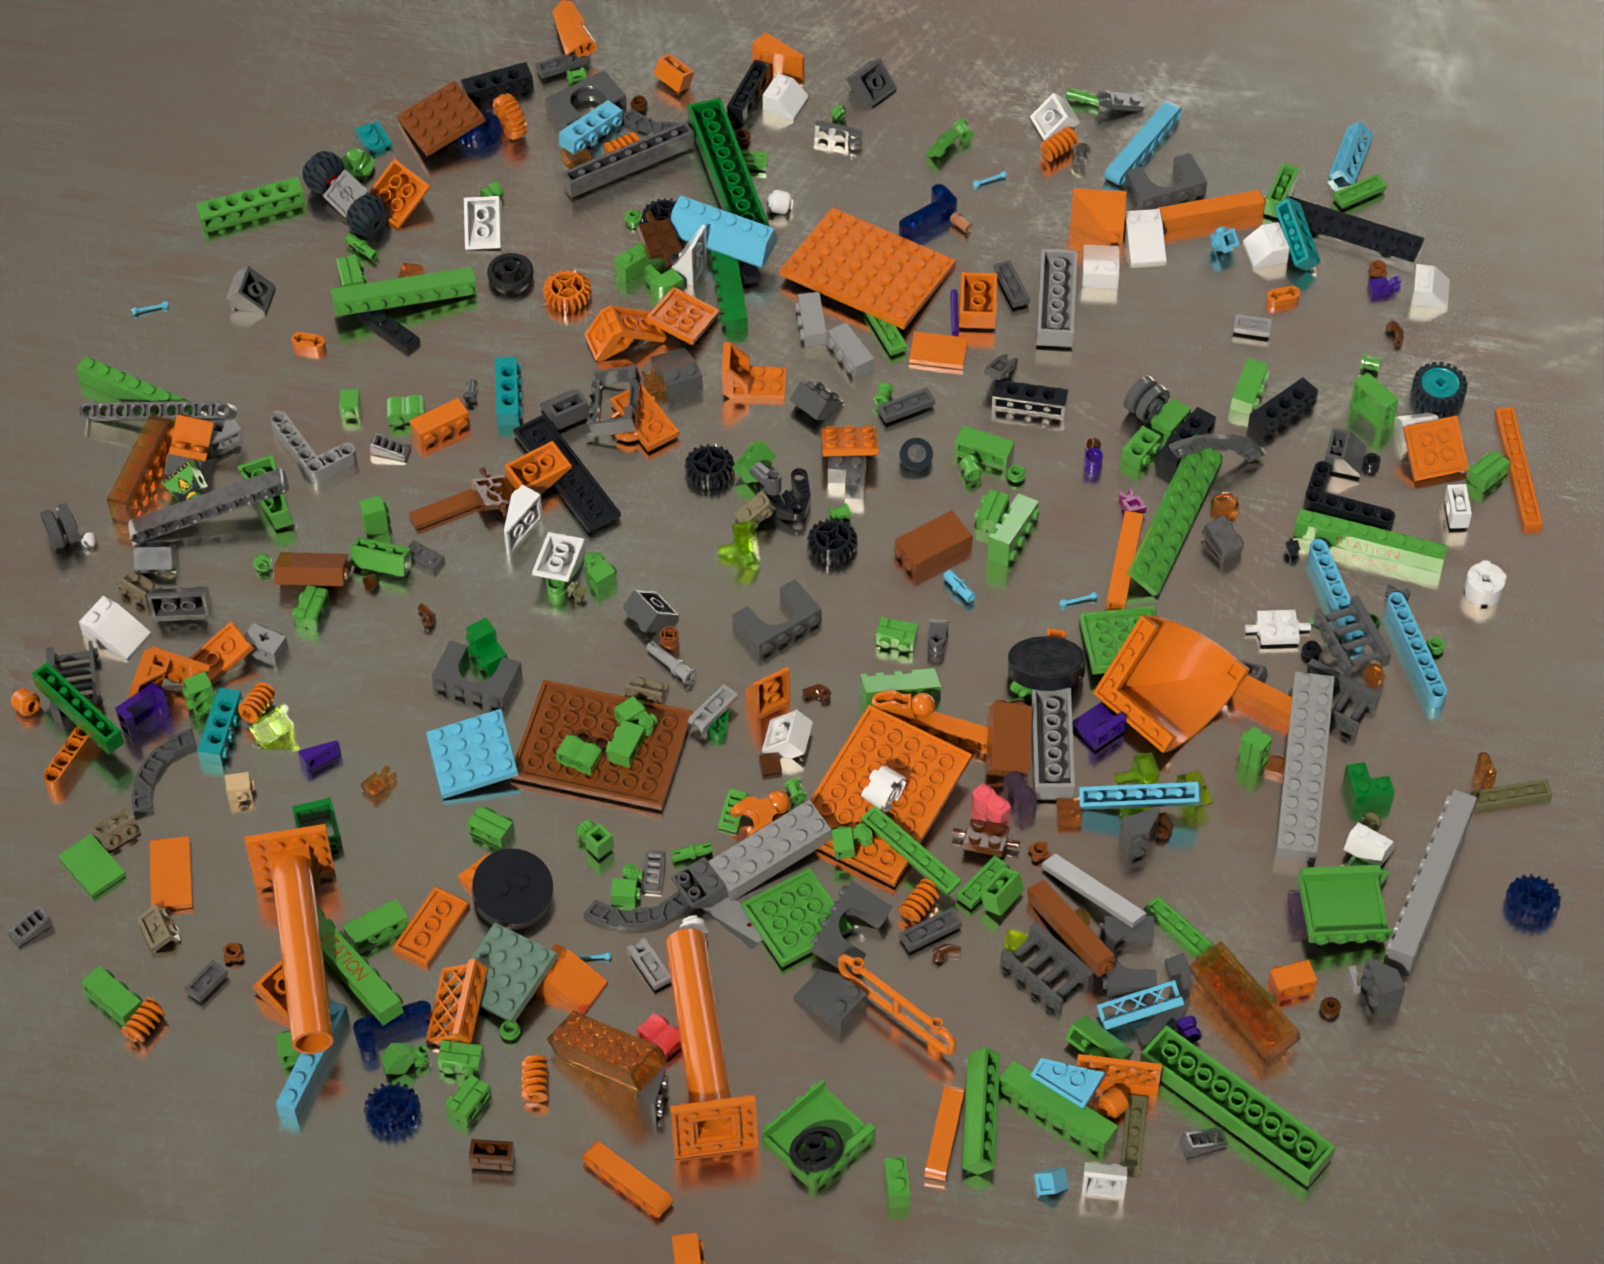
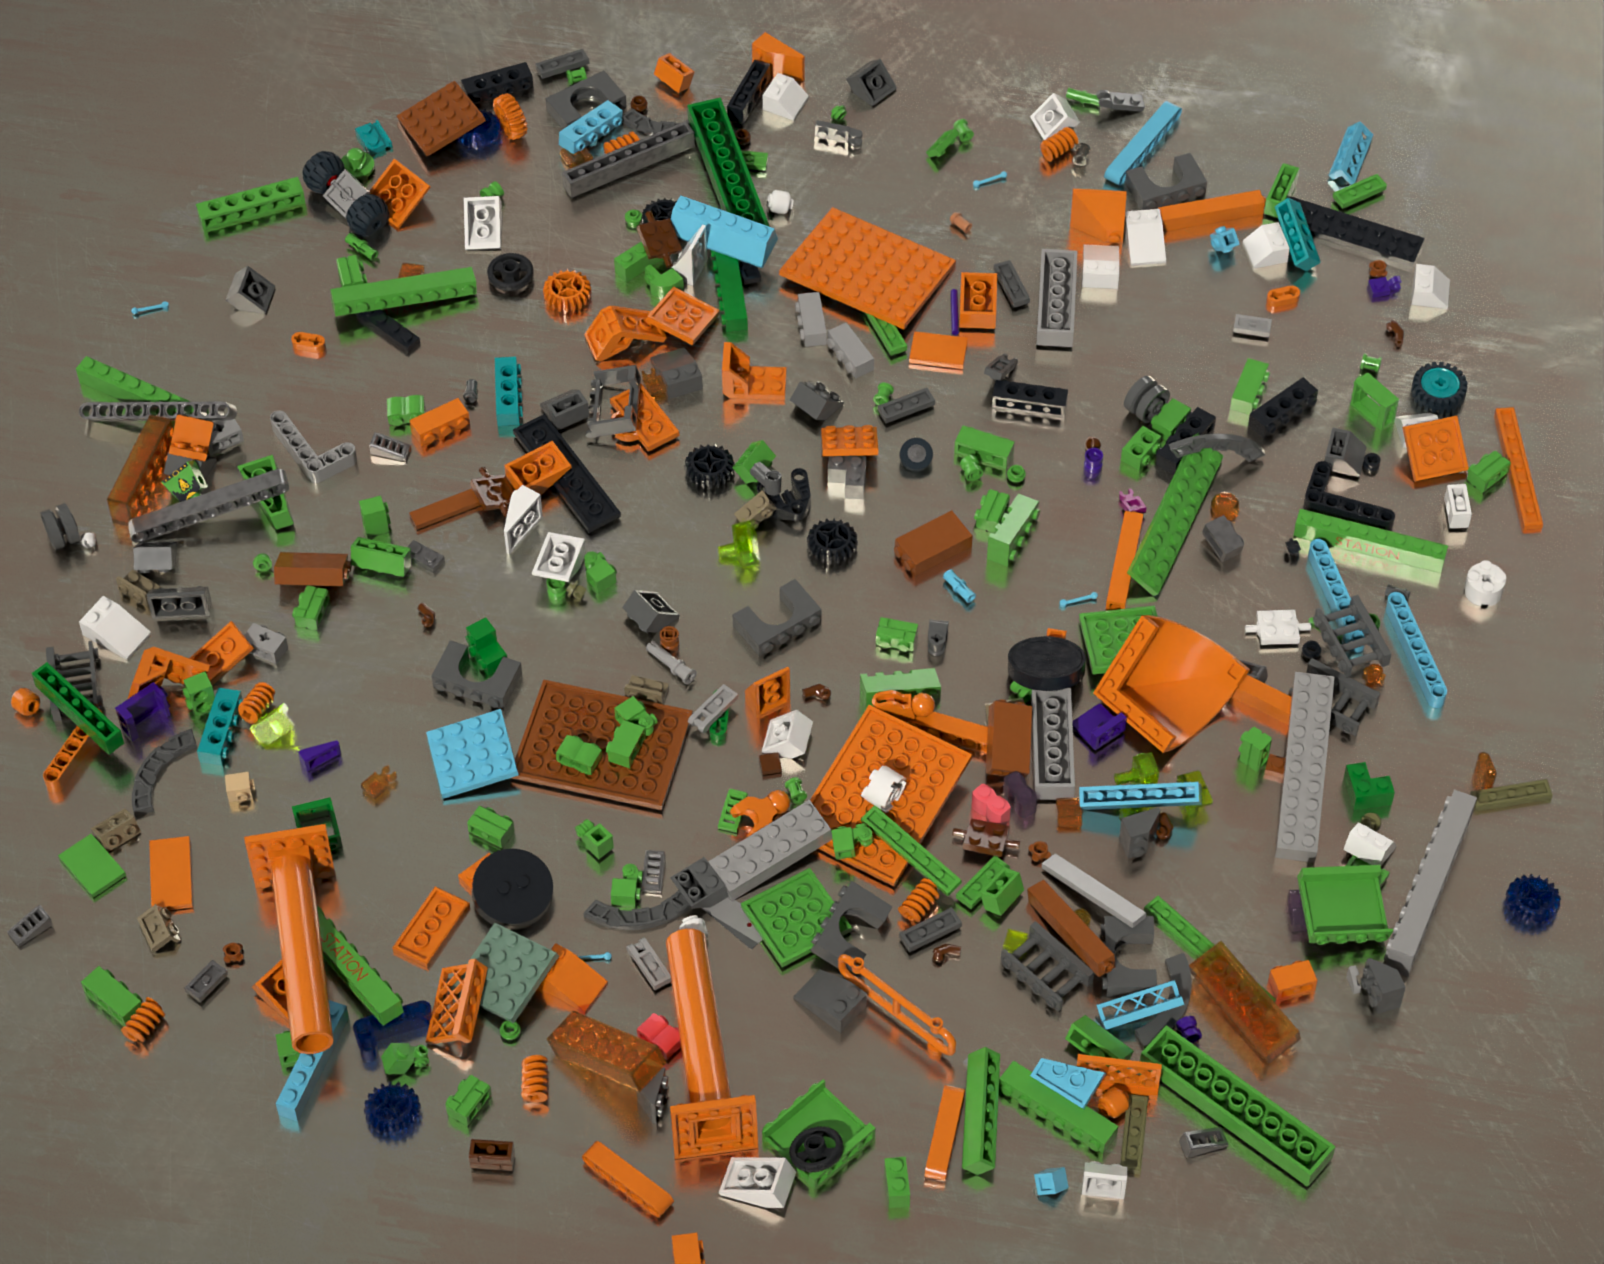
(349, 403): bright green brick -> none
(370, 581): reddish brown hinge -> none
(376, 925): bright green brick -> none
(460, 1058): bright green brick -> none
(573, 30): orange panel -> none
(692, 851): bright green pin -> none
(758, 1181): none -> white slope
(840, 512): bright green bush -> none
(939, 211): clear blue beam -> none
(1327, 1011): reddish brown plate -> none
(1438, 642): bright green plate -> none

